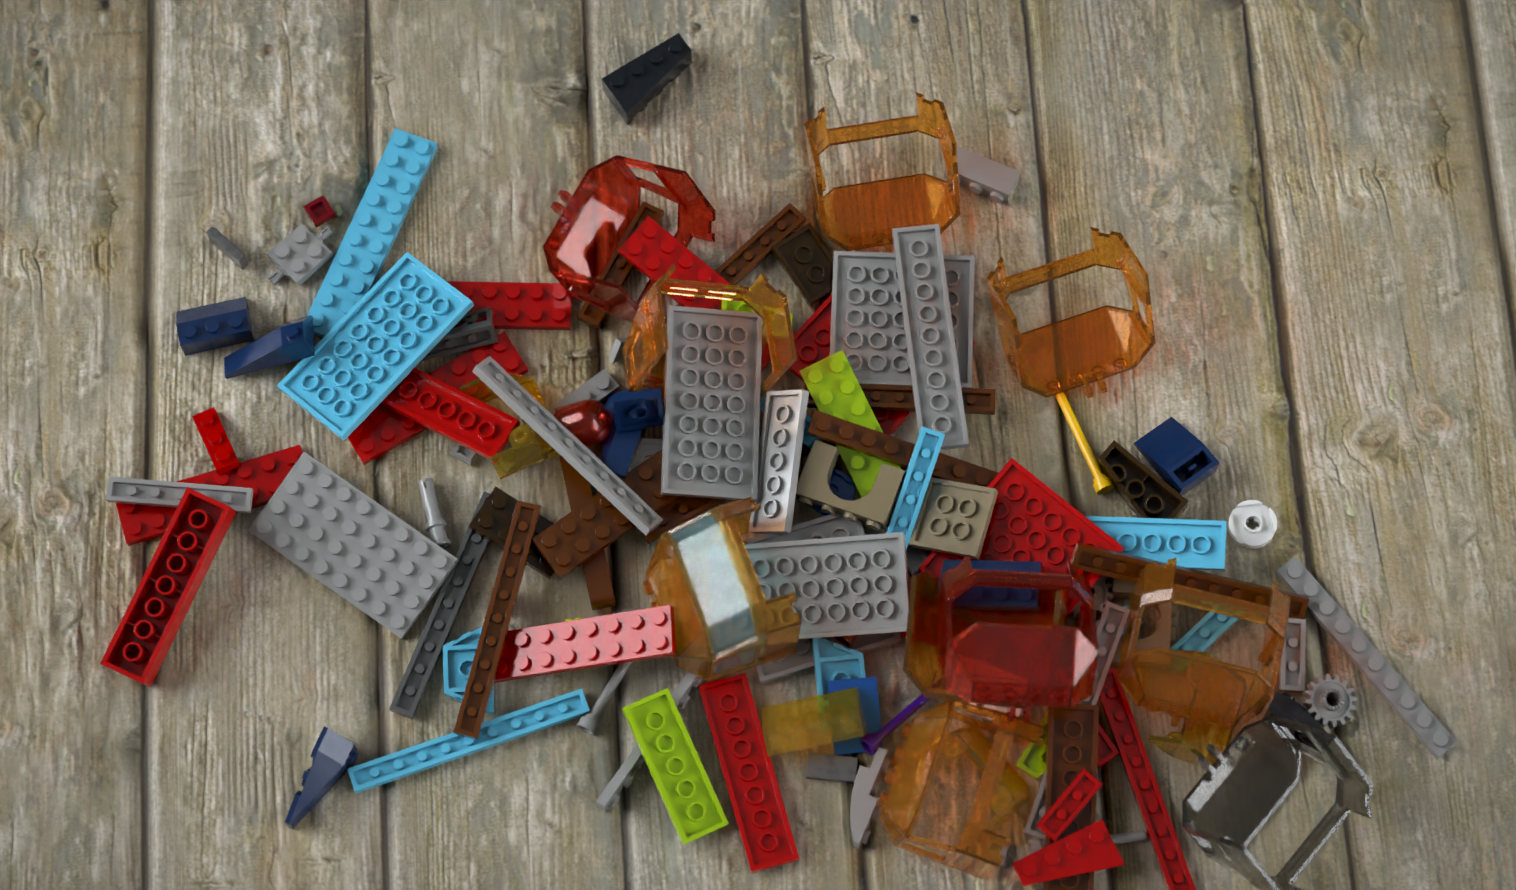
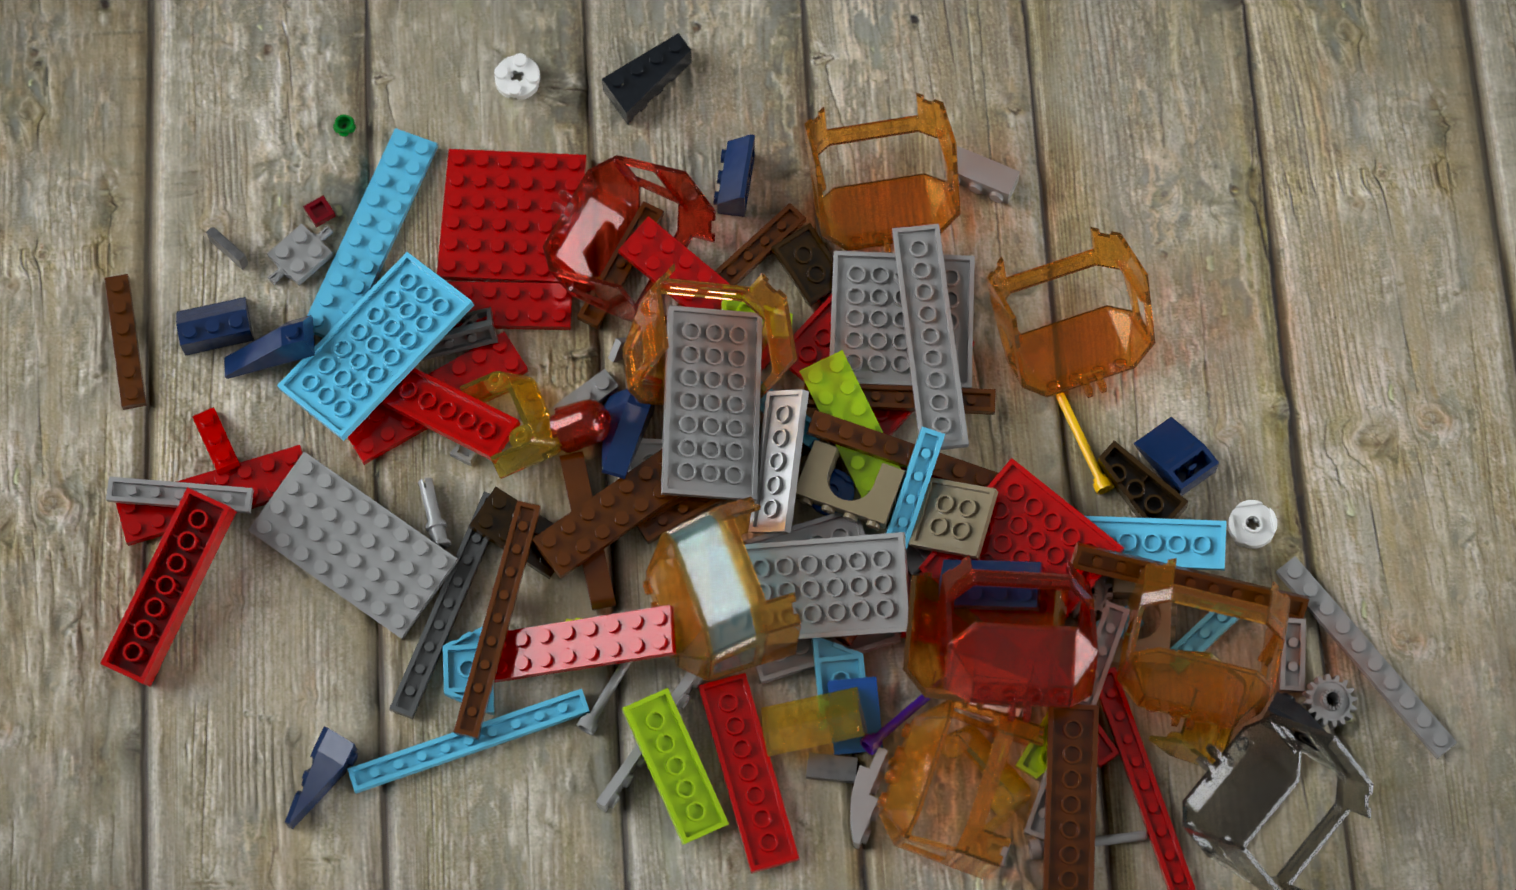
(125, 342): none -> reddish brown plate
(344, 120): none -> green plate
(502, 213): none -> red plate
(517, 65): none -> white plate
(567, 445): light grey plate -> none
(638, 409): dark blue plate -> none
(735, 176): none -> dark blue slope
(1069, 805): red tile -> none
(1076, 854): red wing -> none

